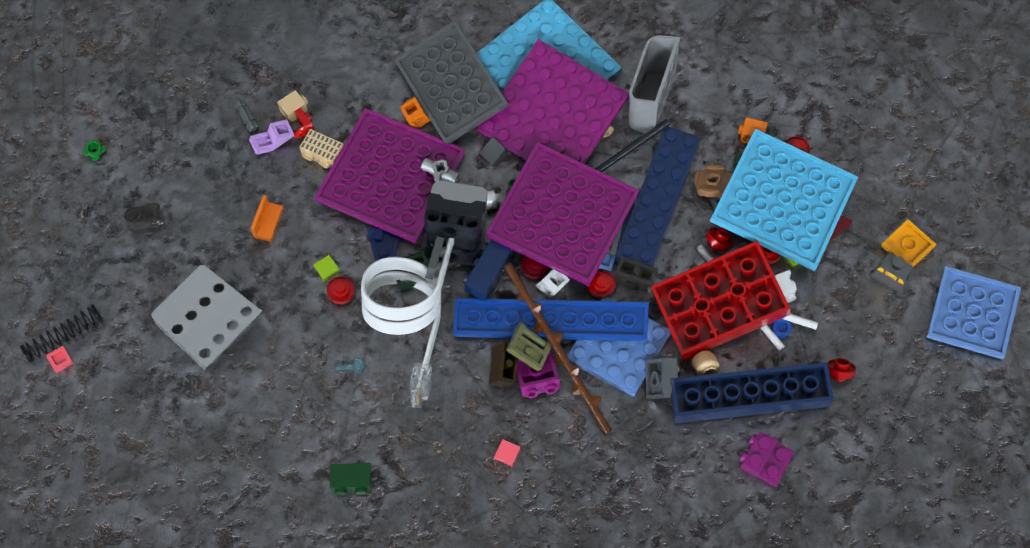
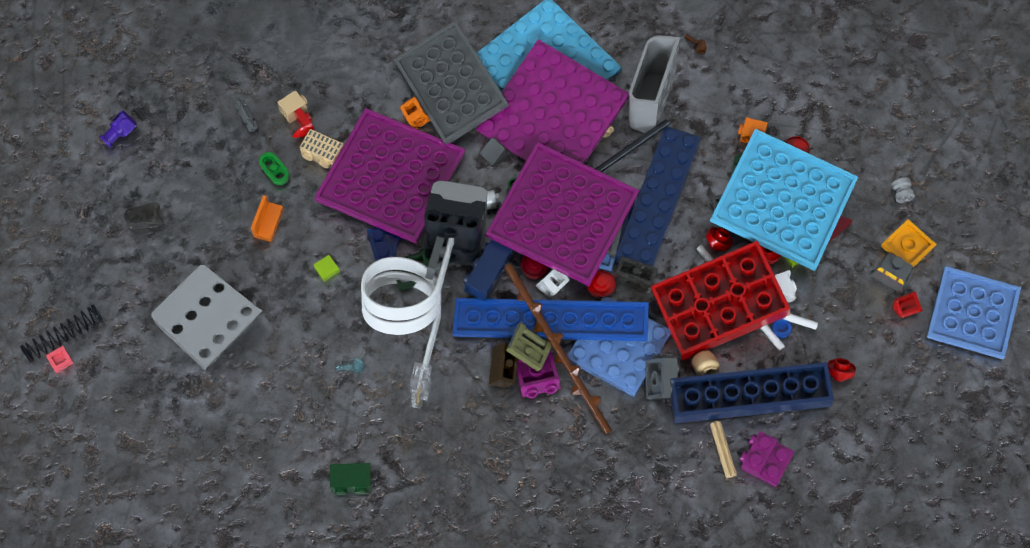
(91, 146): green plate -> none
(120, 126): none -> dark purple connector
(275, 169): none -> green plate
(277, 134): lavender slope -> none
(340, 290): red plate -> none
(440, 170): light grey axle -> none
(507, 452): coral tile -> none
(700, 45): none -> reddish brown hand
(703, 180): medium nougat plate -> none
(723, 449): none -> tan axle
(903, 190): none -> light grey wheel
(907, 305): none -> red plate

